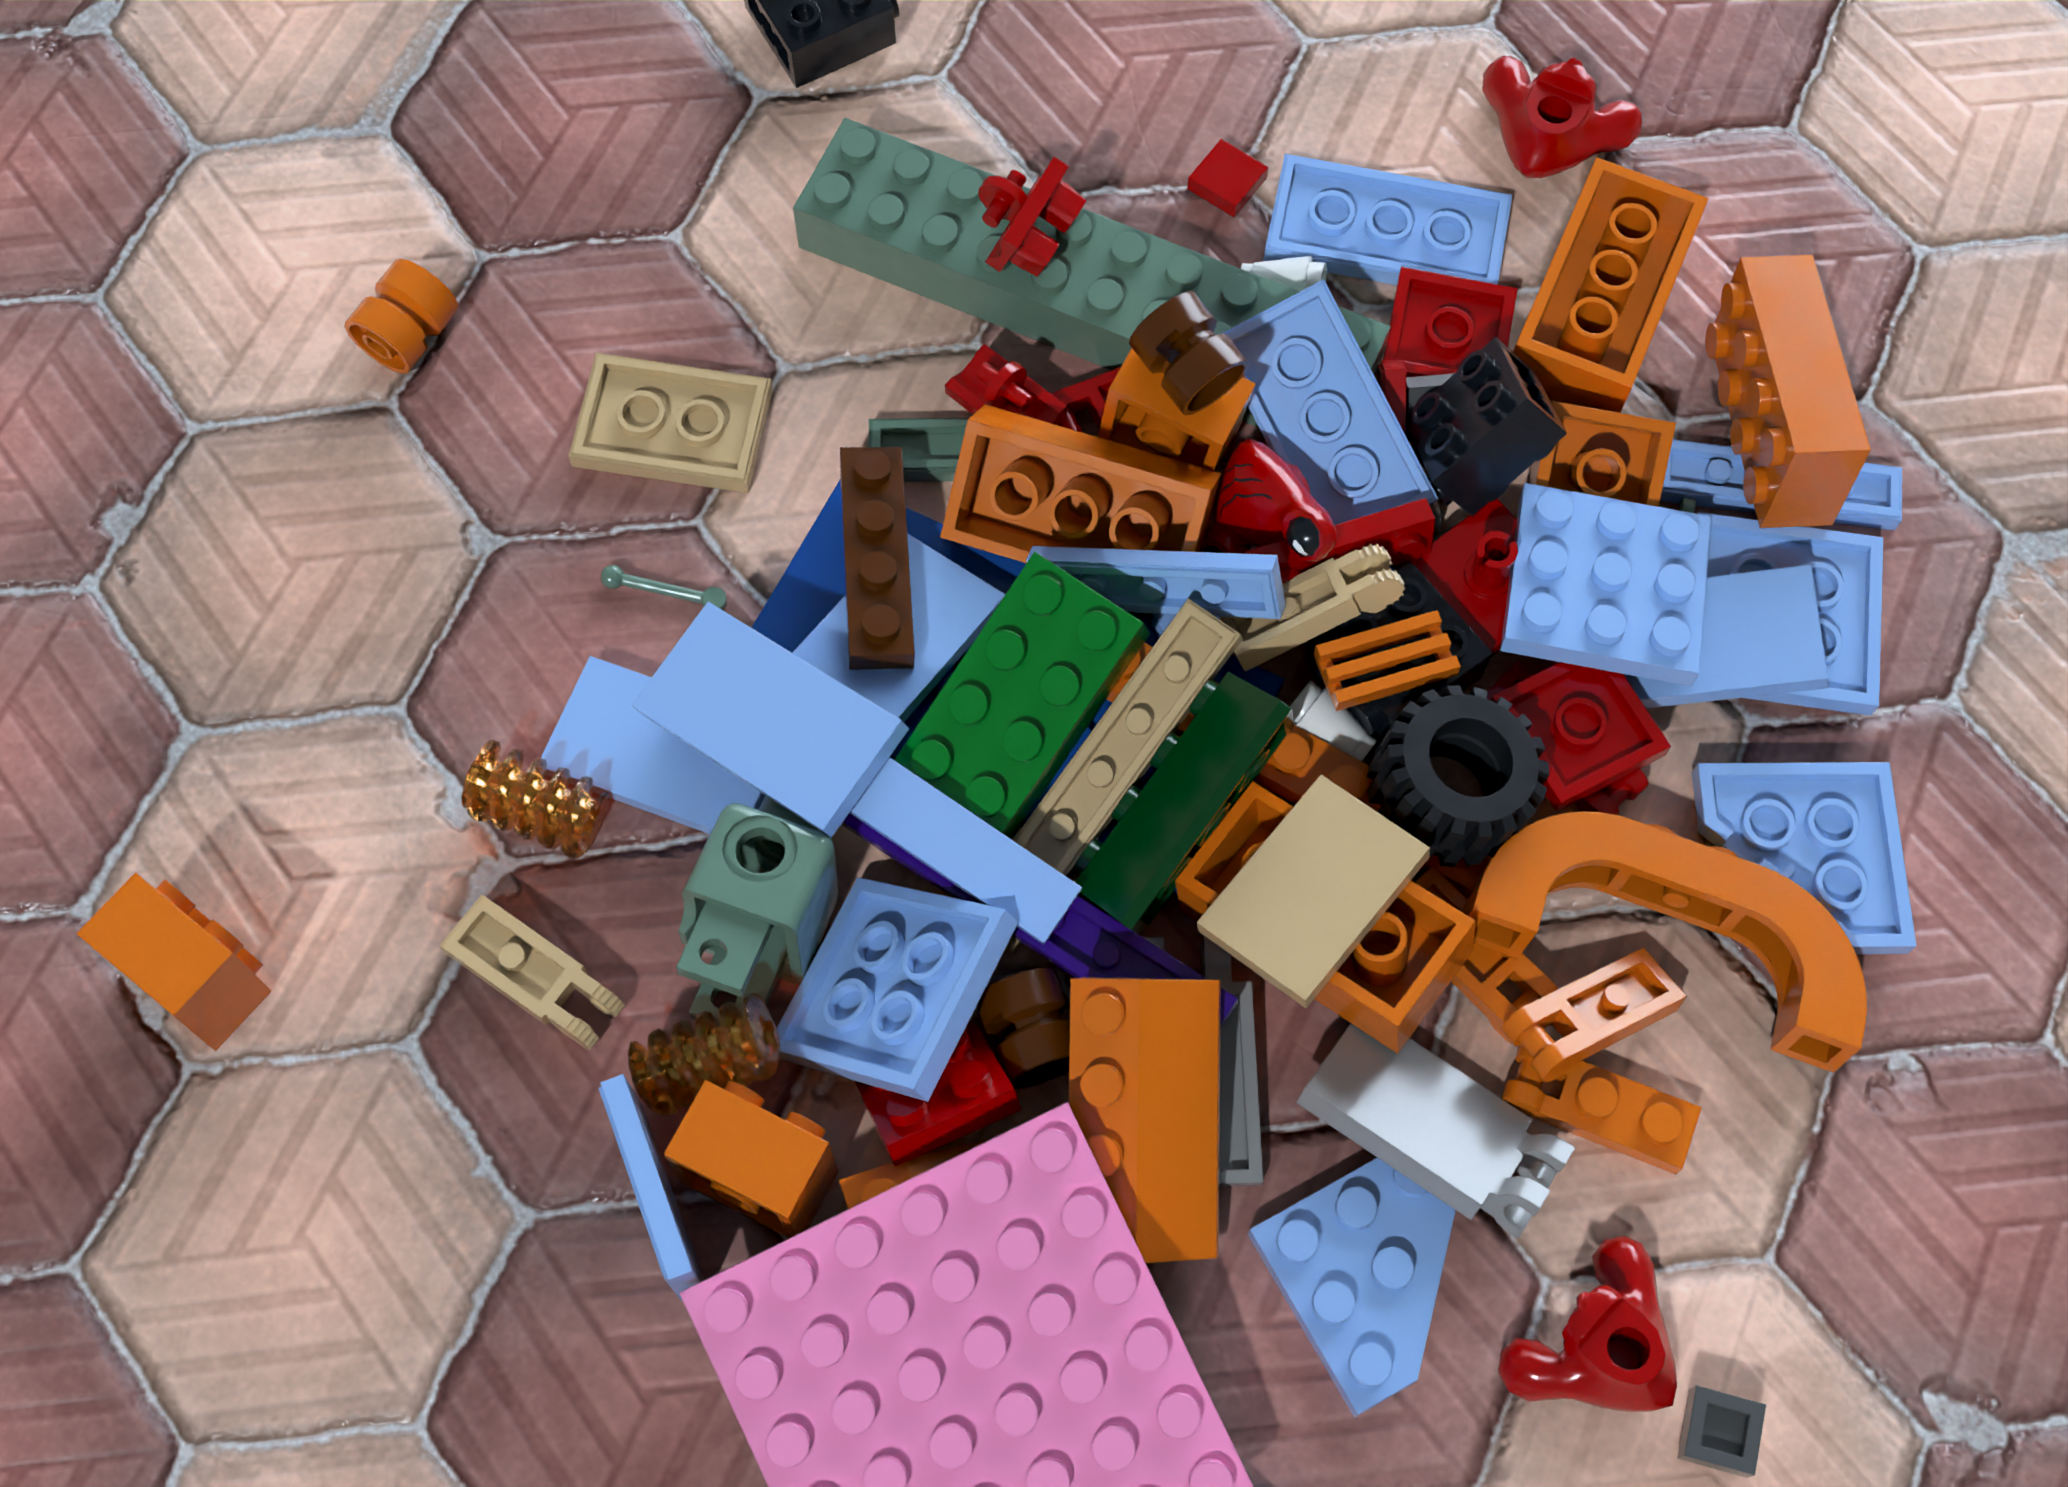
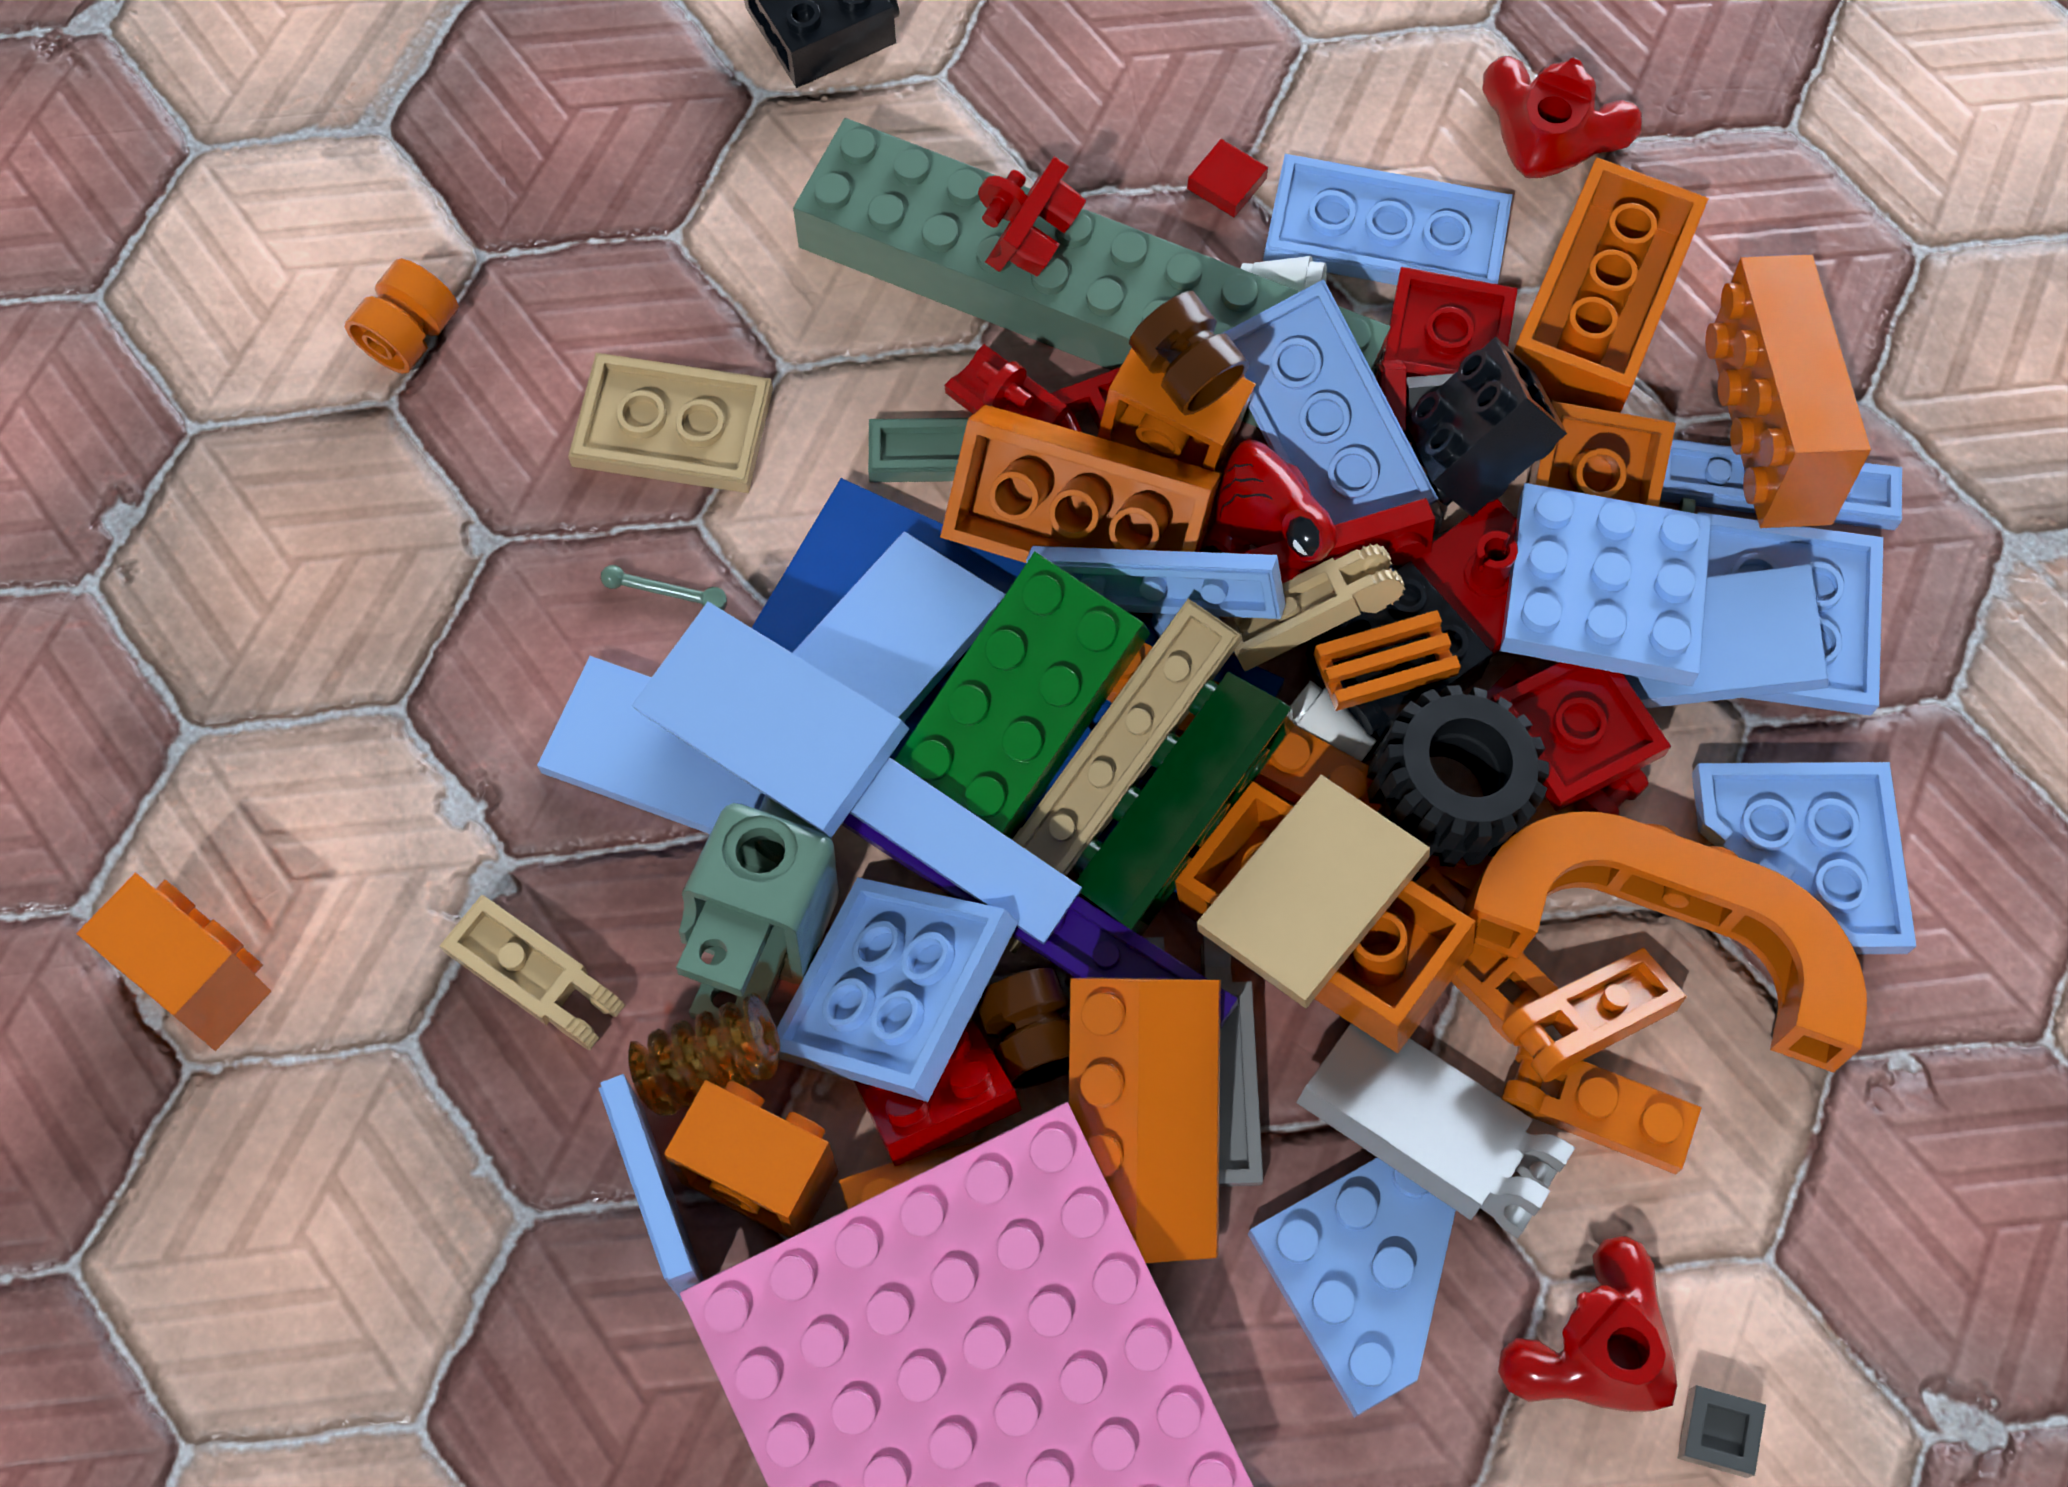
(531, 802): clear orange piece -> none
(876, 559): reddish brown plate -> none

